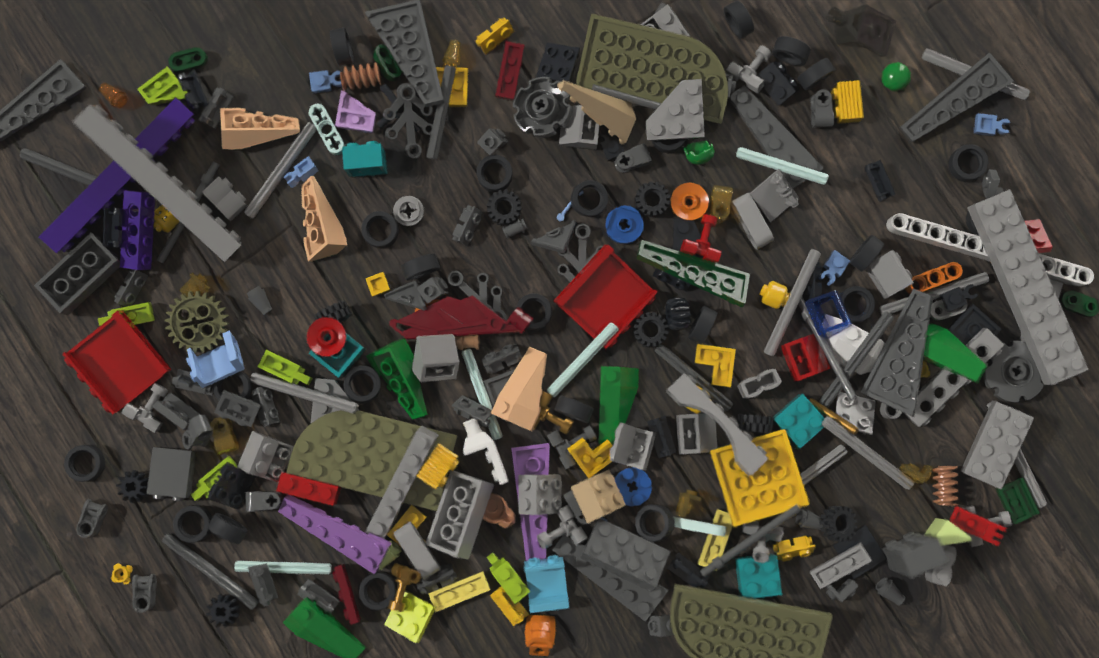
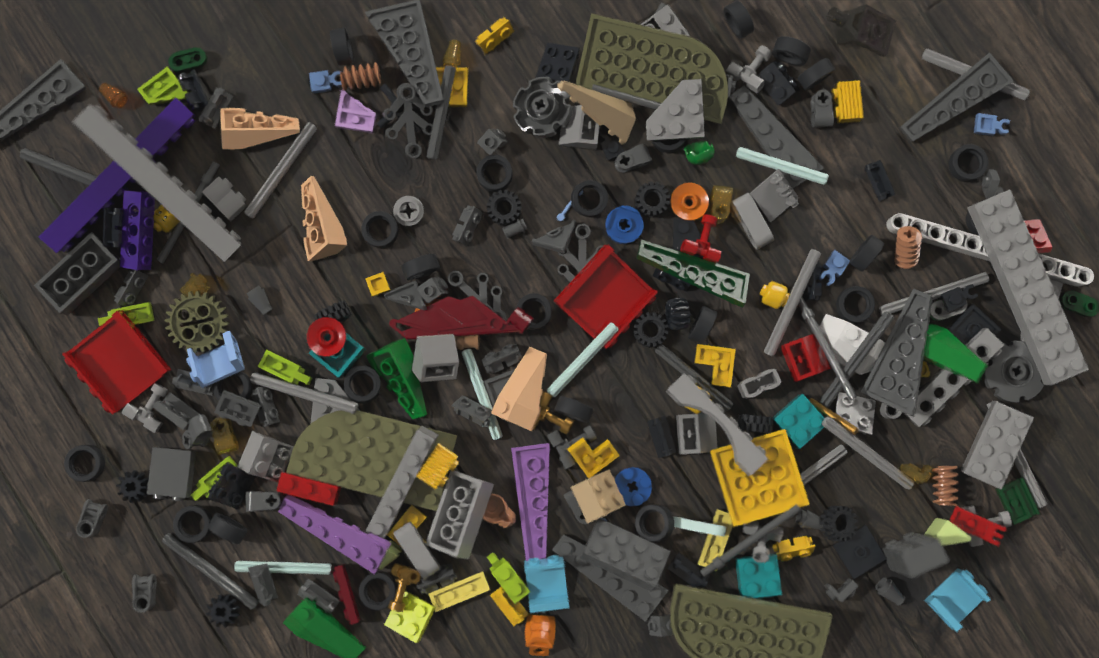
(116, 574): yellow plate -> none
(302, 172): medium blue plate -> none
(315, 119): light aqua beam -> none
(364, 159): teal brick -> none
(387, 64): dark green plate -> none
(480, 440): white plate -> none
(510, 71): dark red plate -> none
(539, 494): light grey bracket -> none
(567, 527): light grey bar -> none
(617, 395): green wedge -> none
(632, 446): light grey bracket -> none
(683, 504): clear yellow bracket -> none
(819, 319): clear blue tile -> none
(840, 565): light grey plate -> none
(889, 274): light grey slope -> none
(896, 76): green hair -> none
(907, 247): none -> nougat piece
(941, 274): orange beam -> none
(943, 573): light grey brick -> none
(956, 598): none -> medium azure panel

